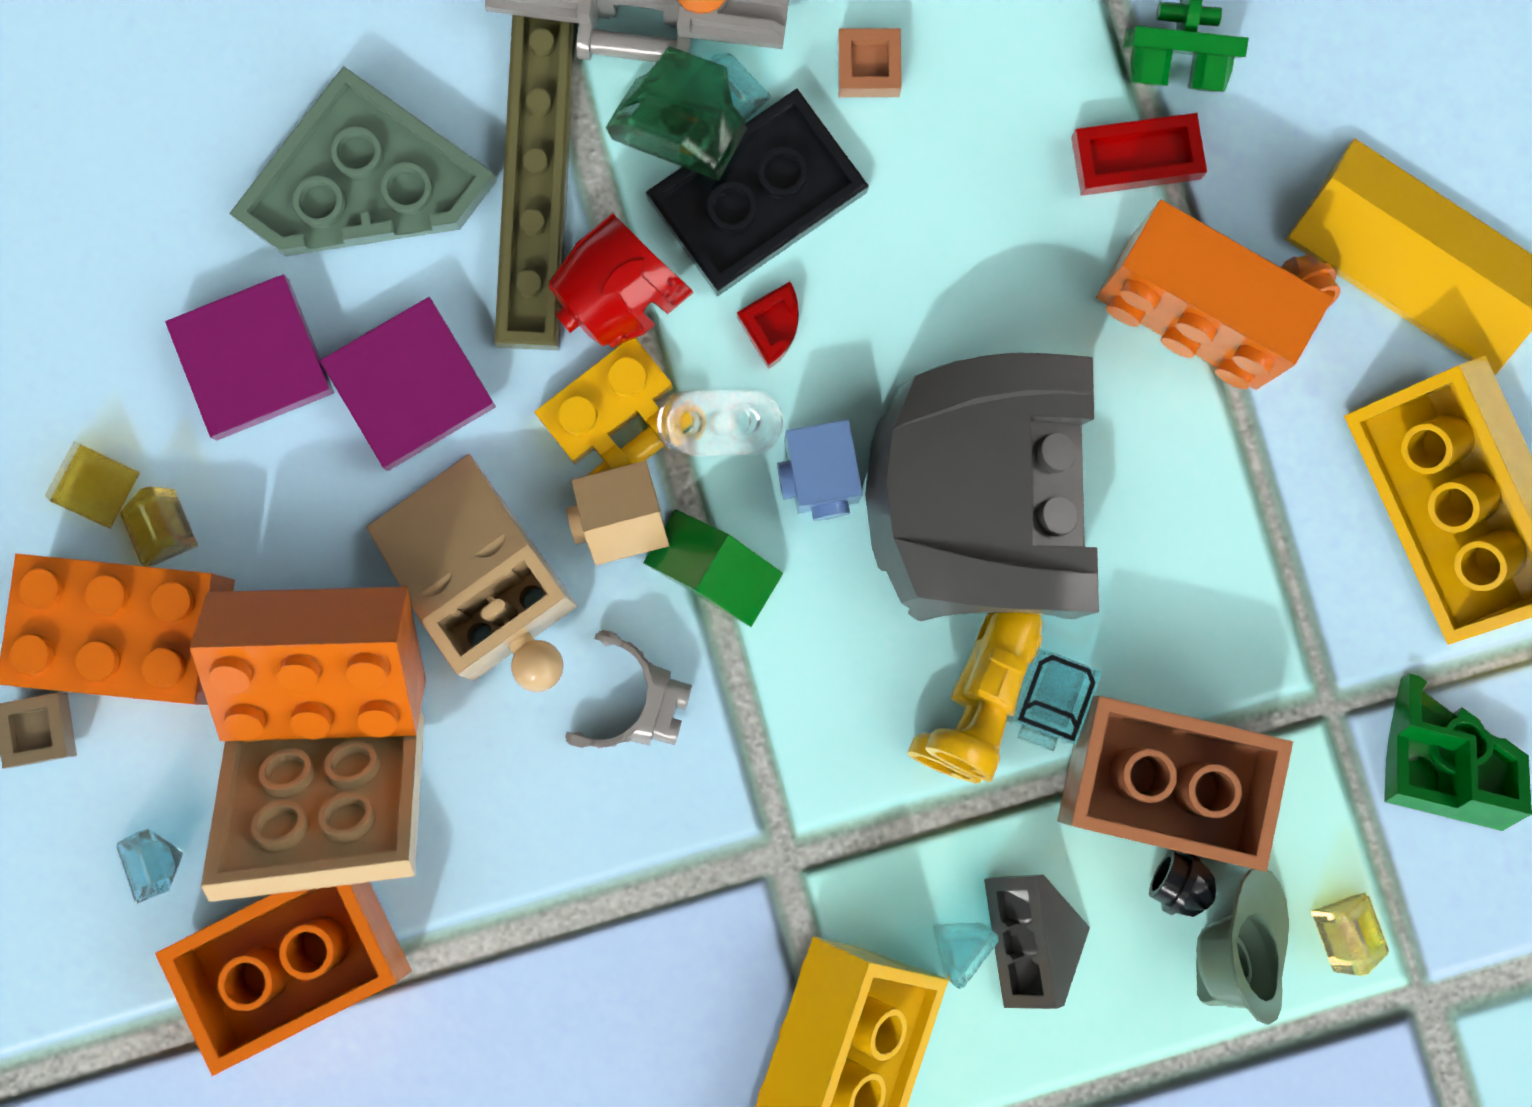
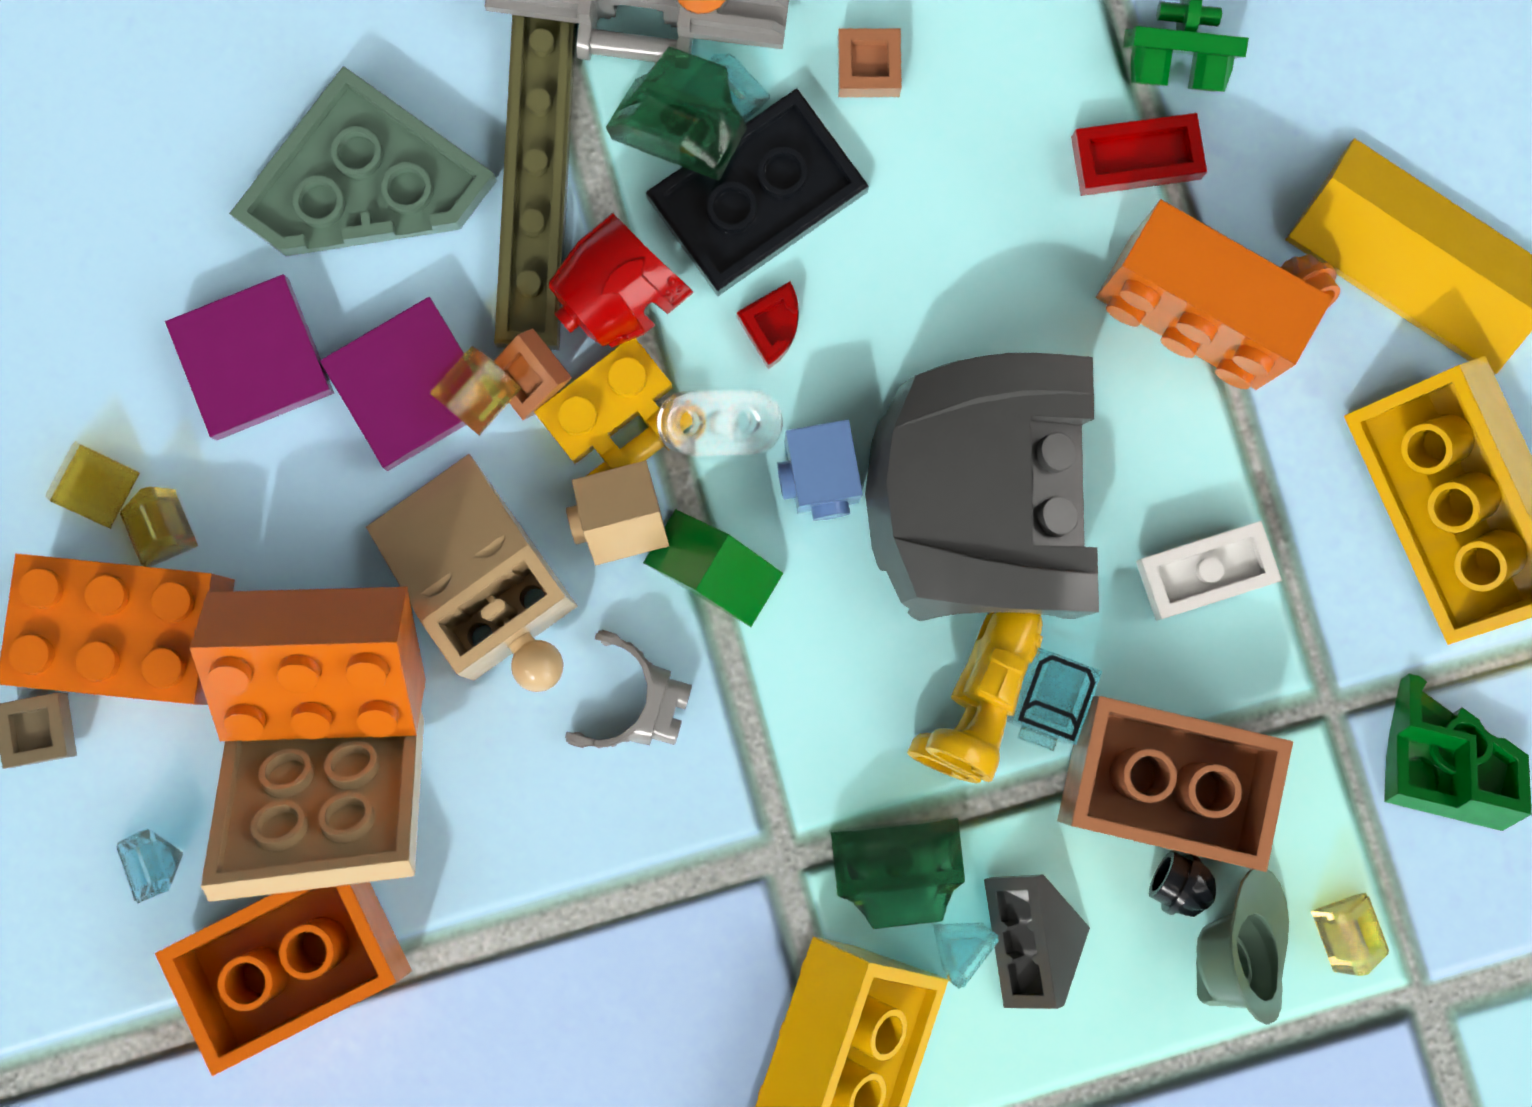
(475, 390): none -> clear yellow slope
(534, 370): none -> nougat plate
(899, 869): none -> clear green slope
(1208, 570): none -> white plate

